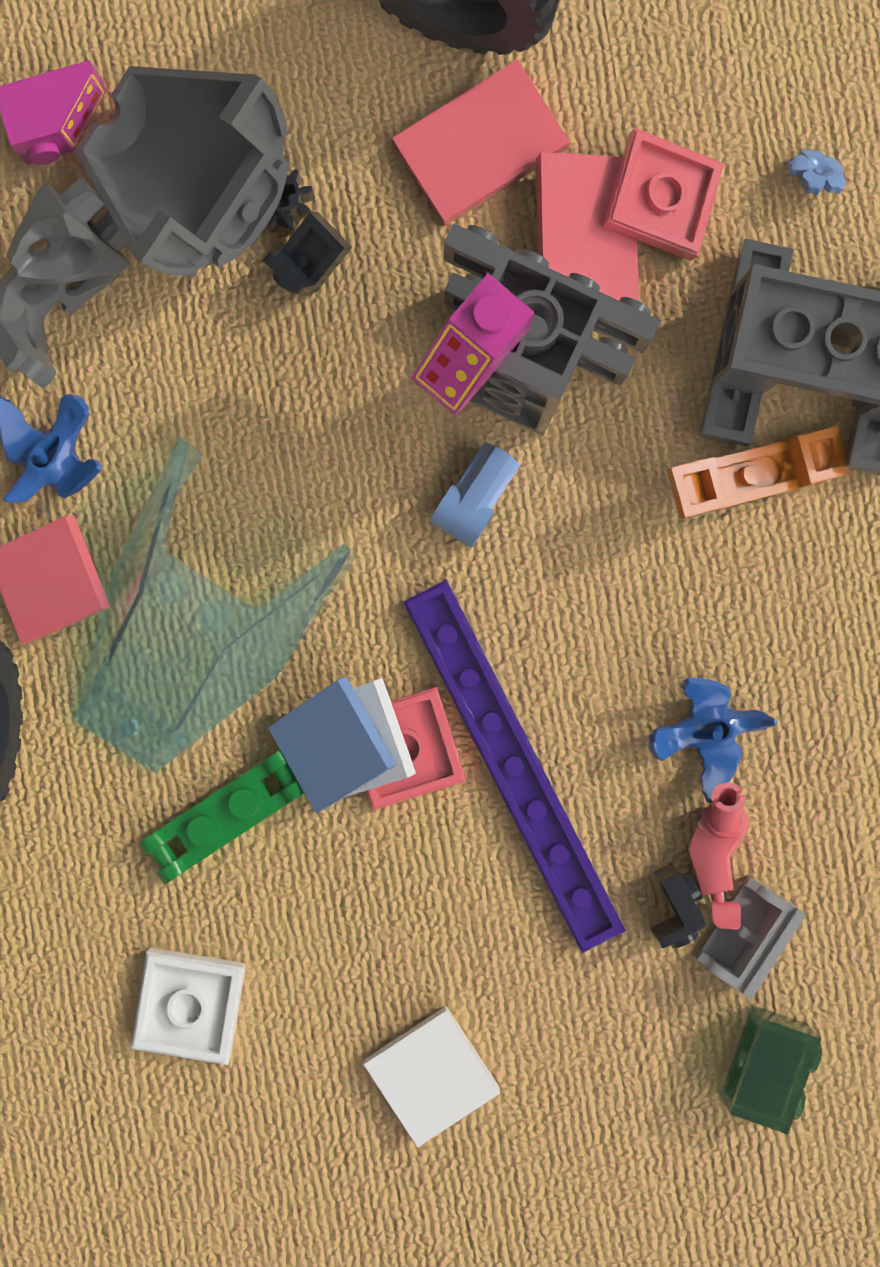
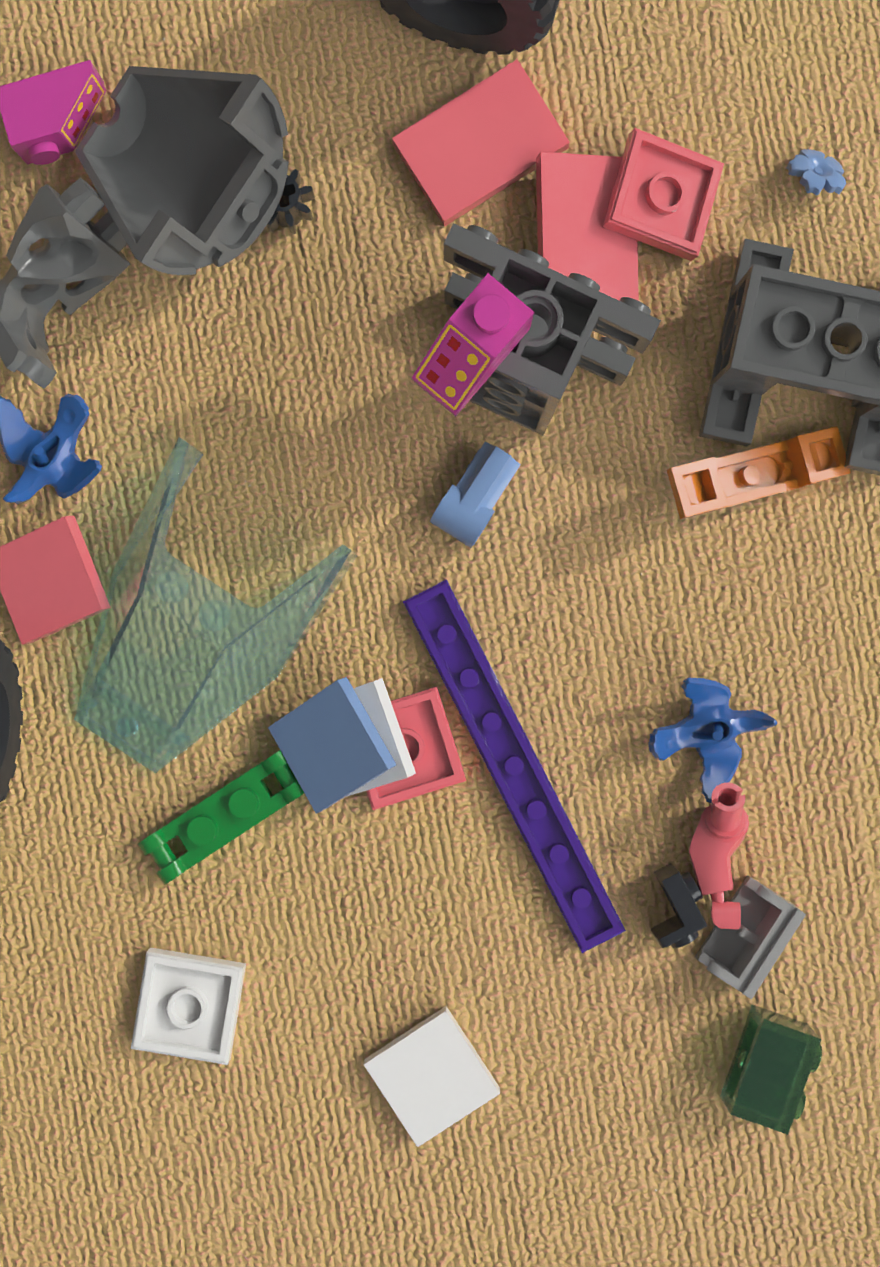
(308, 256): black bracket -> none

